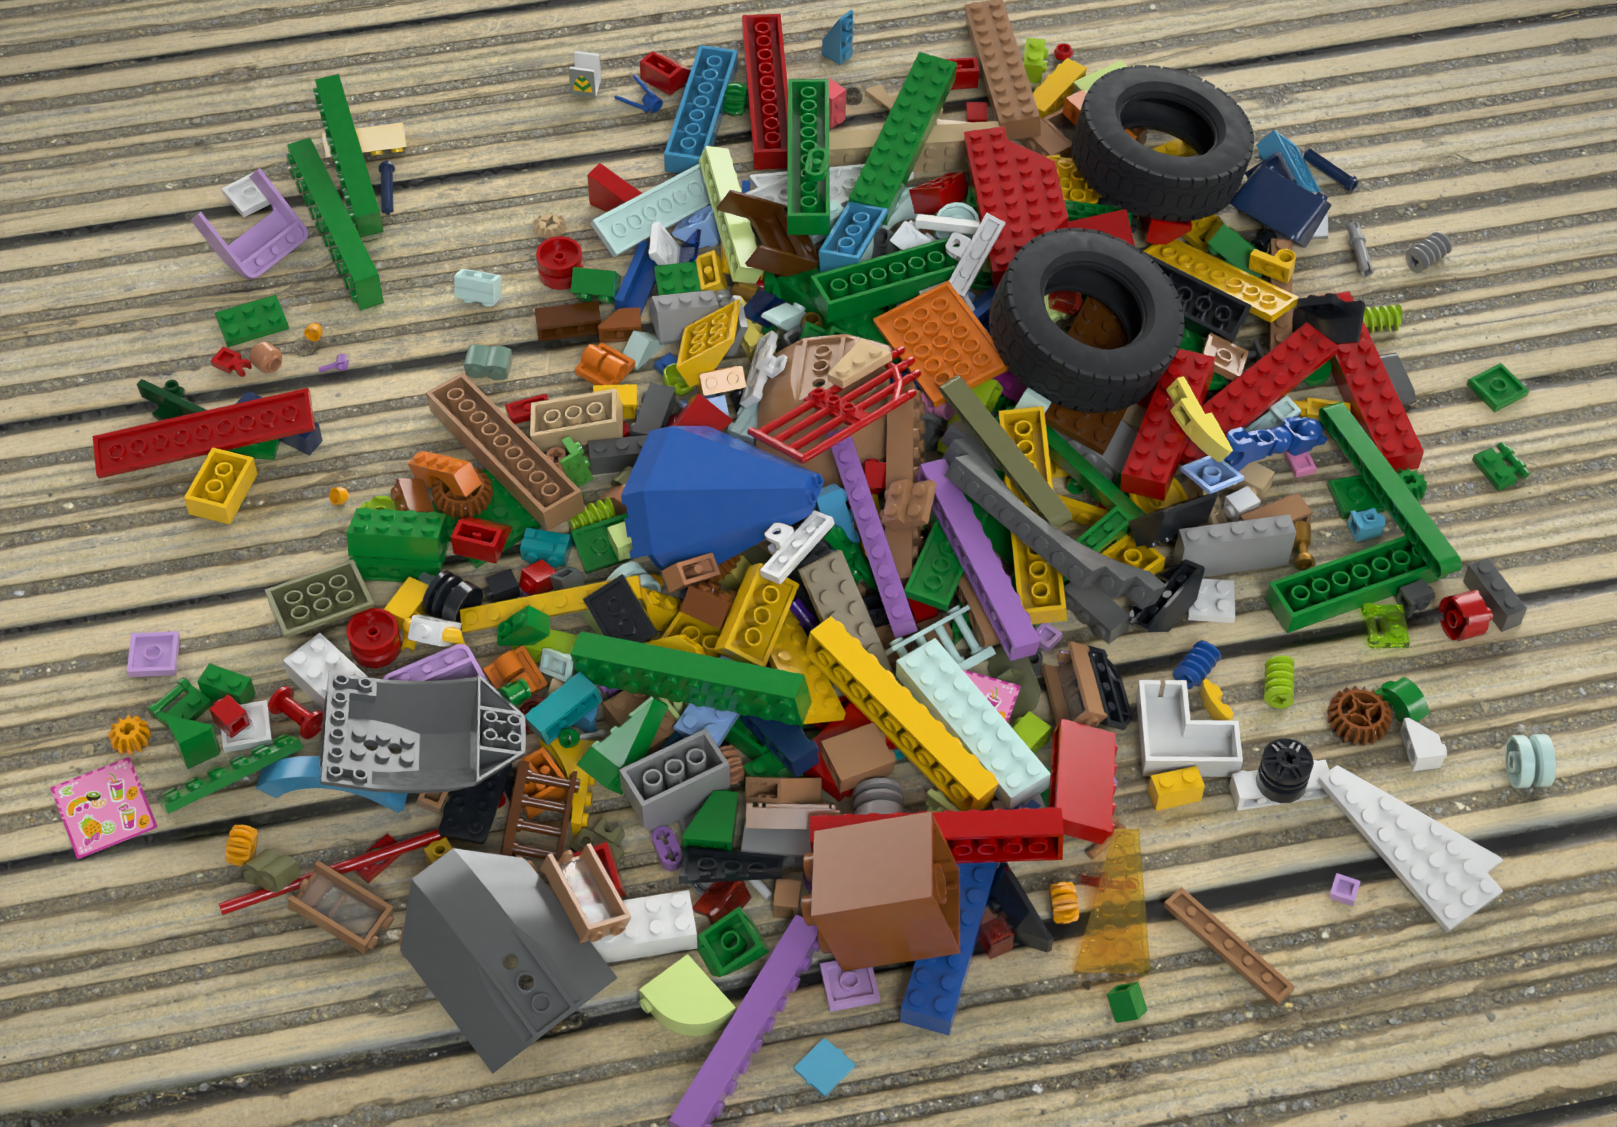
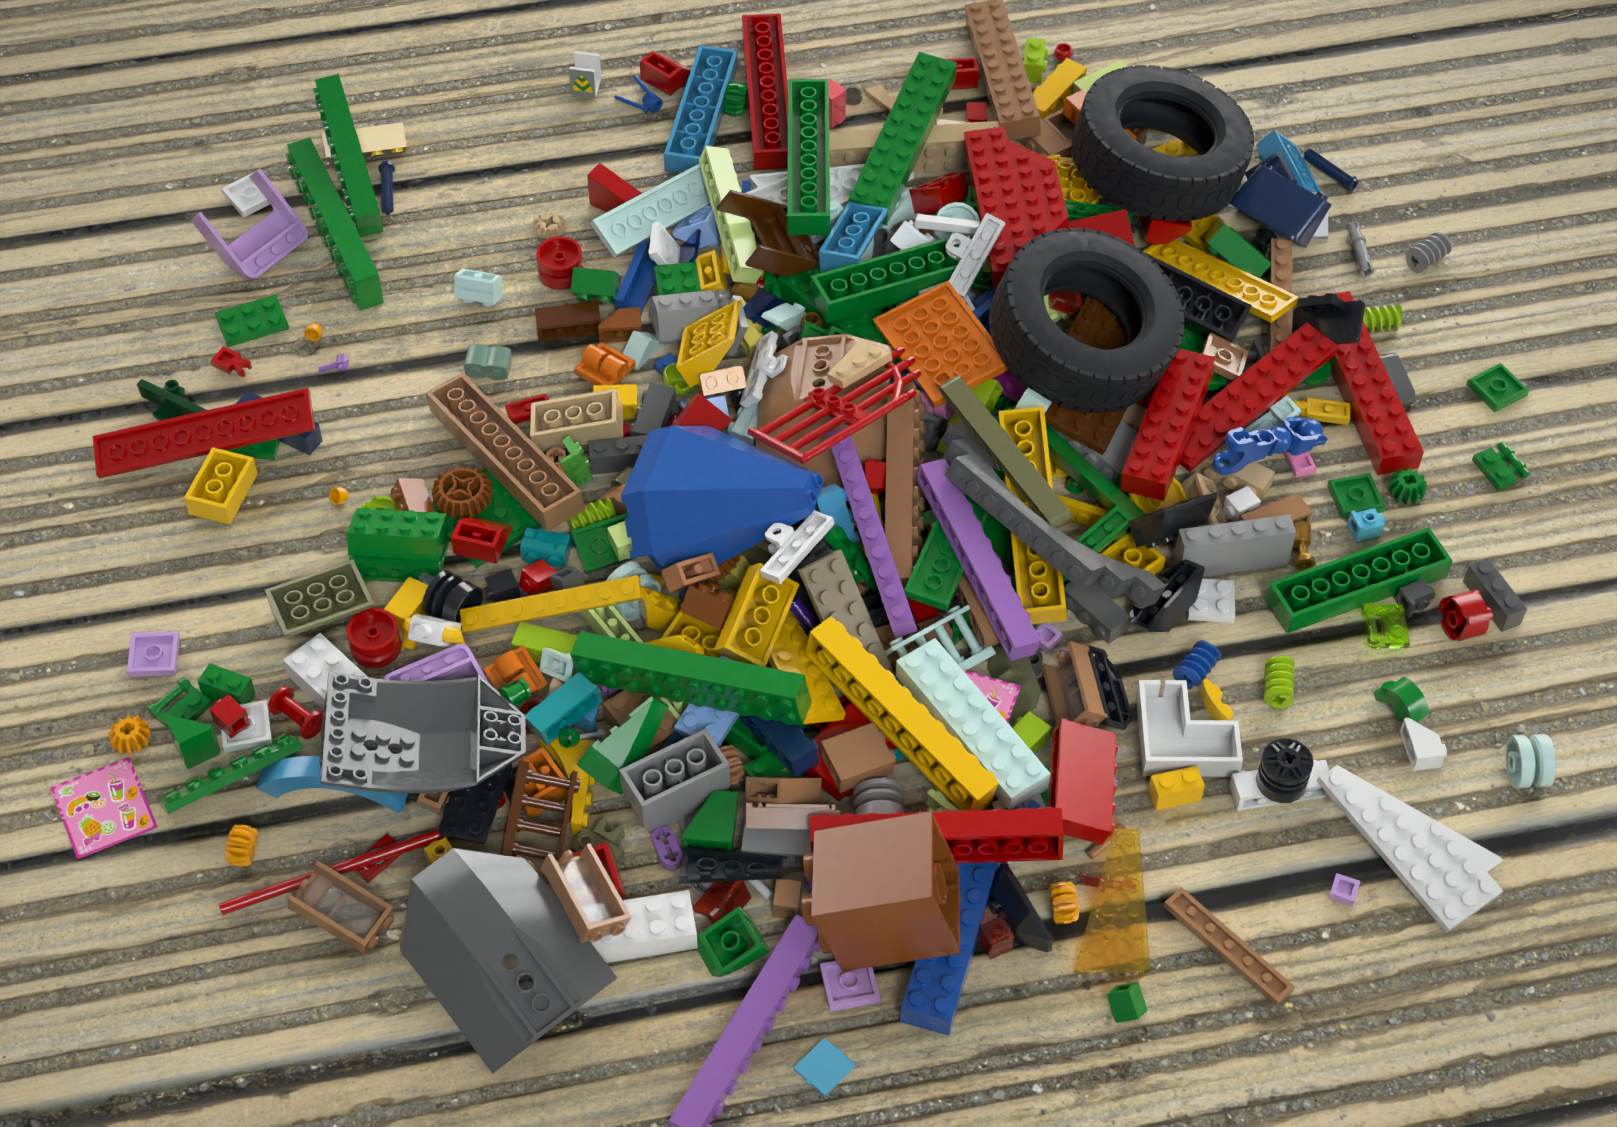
(266, 357): nougat head -> none
(271, 870): olive brick -> none
(454, 472): orange arch -> none
(524, 628): green slope -> none
(620, 612): black plate -> none
(686, 1000): yellowish green brick -> none
(816, 164): green plate -> none
(839, 40): dark azure slope -> none
(908, 504): medium nougat plate -> none
(1200, 427): light yellow slope -> none
(1211, 474): light blue slope -> none
(1277, 267): yellow plate -> none
(1357, 723): dark orange gear -> none
(1390, 490): green beam -> none

